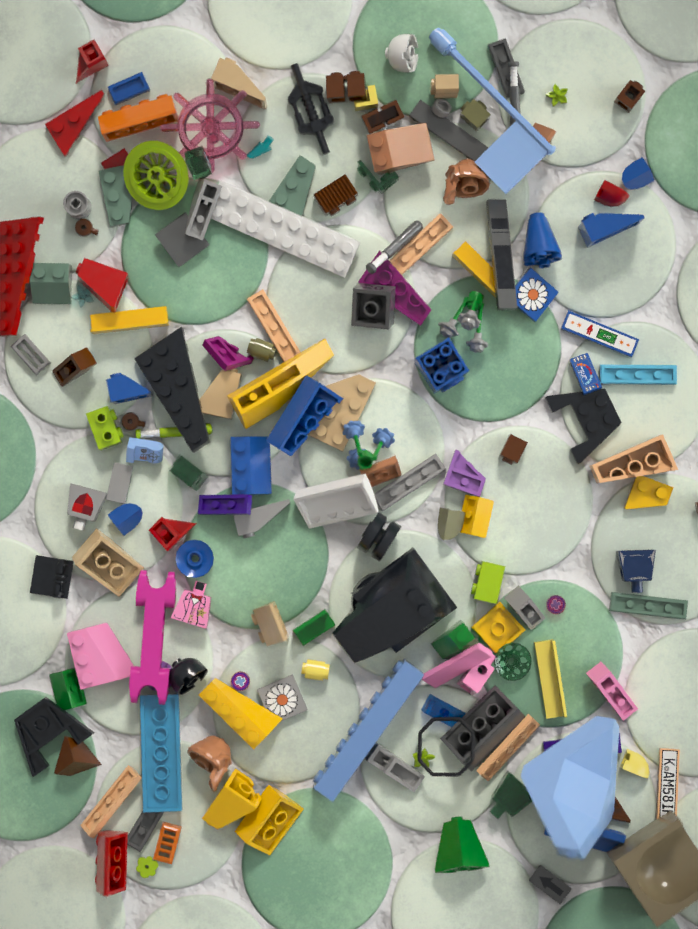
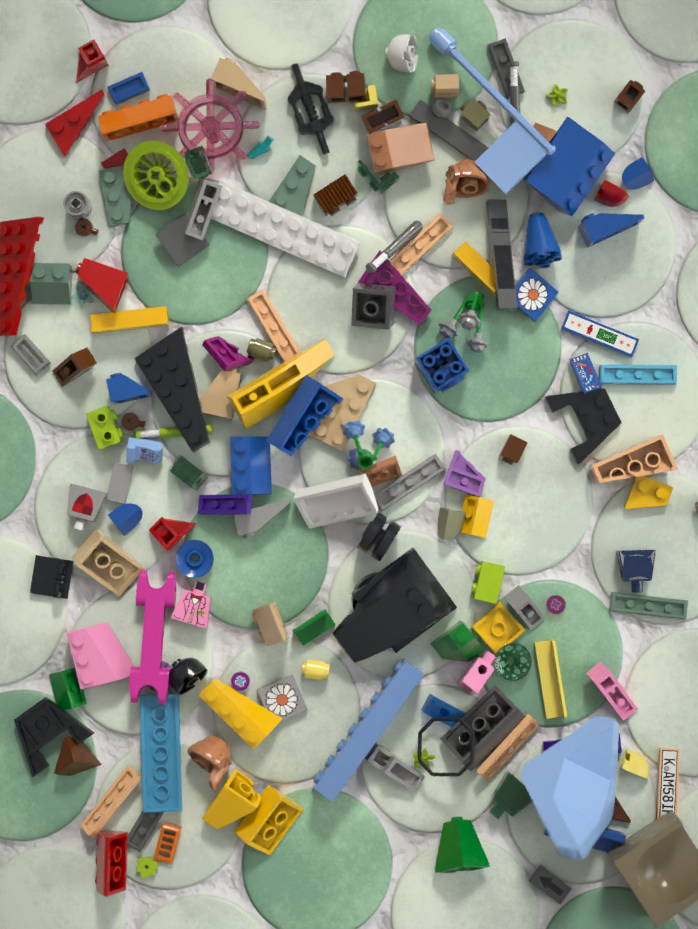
(457, 665): bright pink tile -> none
(572, 169): none -> blue slope

